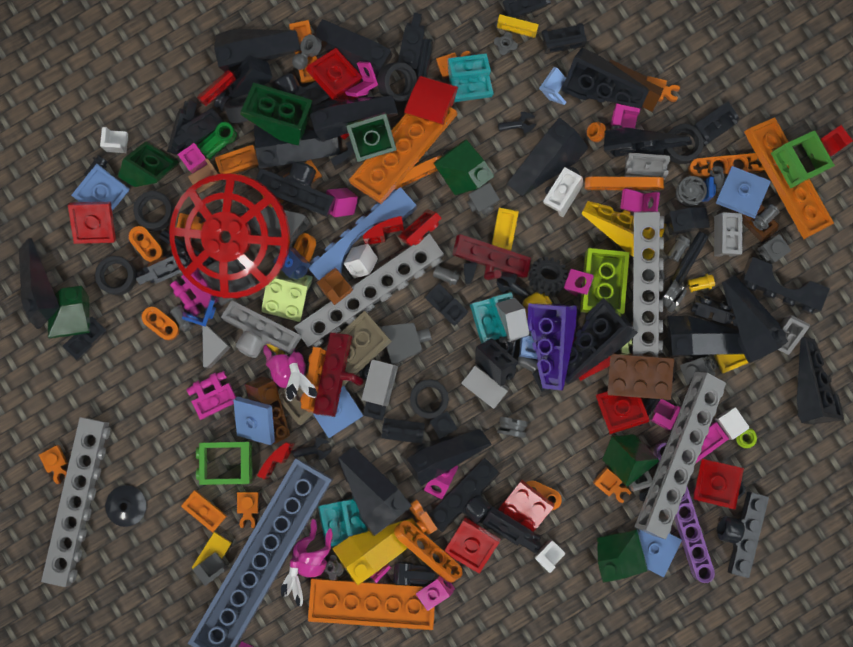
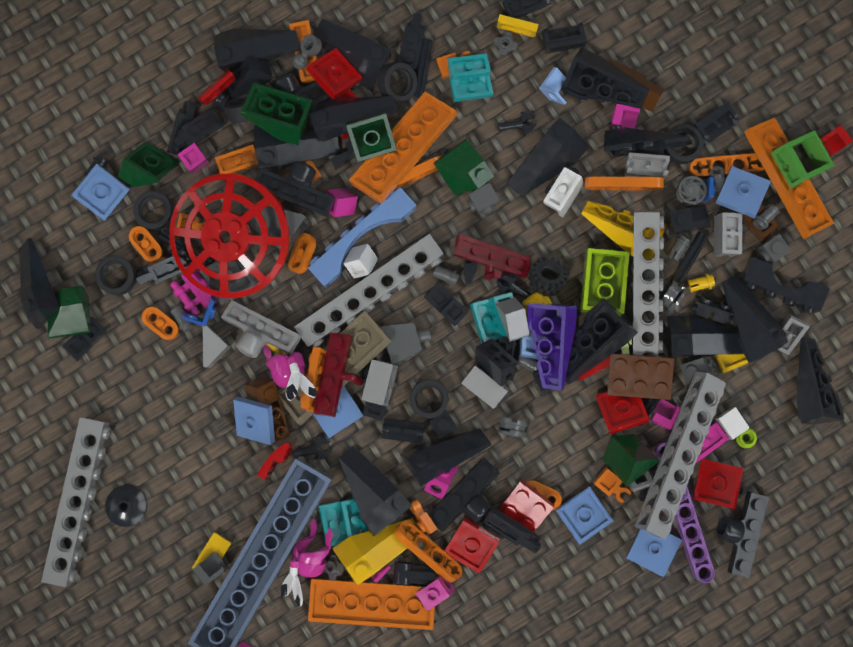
(53, 462): orange plate -> none
(92, 222): red plate -> none
(114, 141): white panel -> none
(204, 172): medium nougat bracket -> none
(204, 511): orange plate -> none
(215, 142): green piece -> none
(215, 400): dark pink plate -> none
(246, 463): bright green window -> none
(247, 504): orange plate -> none
(286, 296): yellowish green bracket -> none
(295, 264): dark blue brick -> none
(334, 286): dark orange panel -> none
(368, 82): dark pink bracket -> none
(376, 233): red slope -> none
(414, 233): red plate -> none
(431, 100): red slope -> none
(505, 228): yellow tile -> none
(549, 555): white panel -> none
(575, 280): dark pink bracket -> none
(584, 515): none -> medium blue plate
(596, 131): orange plate -> none
(620, 556): dark green slope -> none
(638, 201): dark pink bracket -> none
(666, 90): orange plate -> none

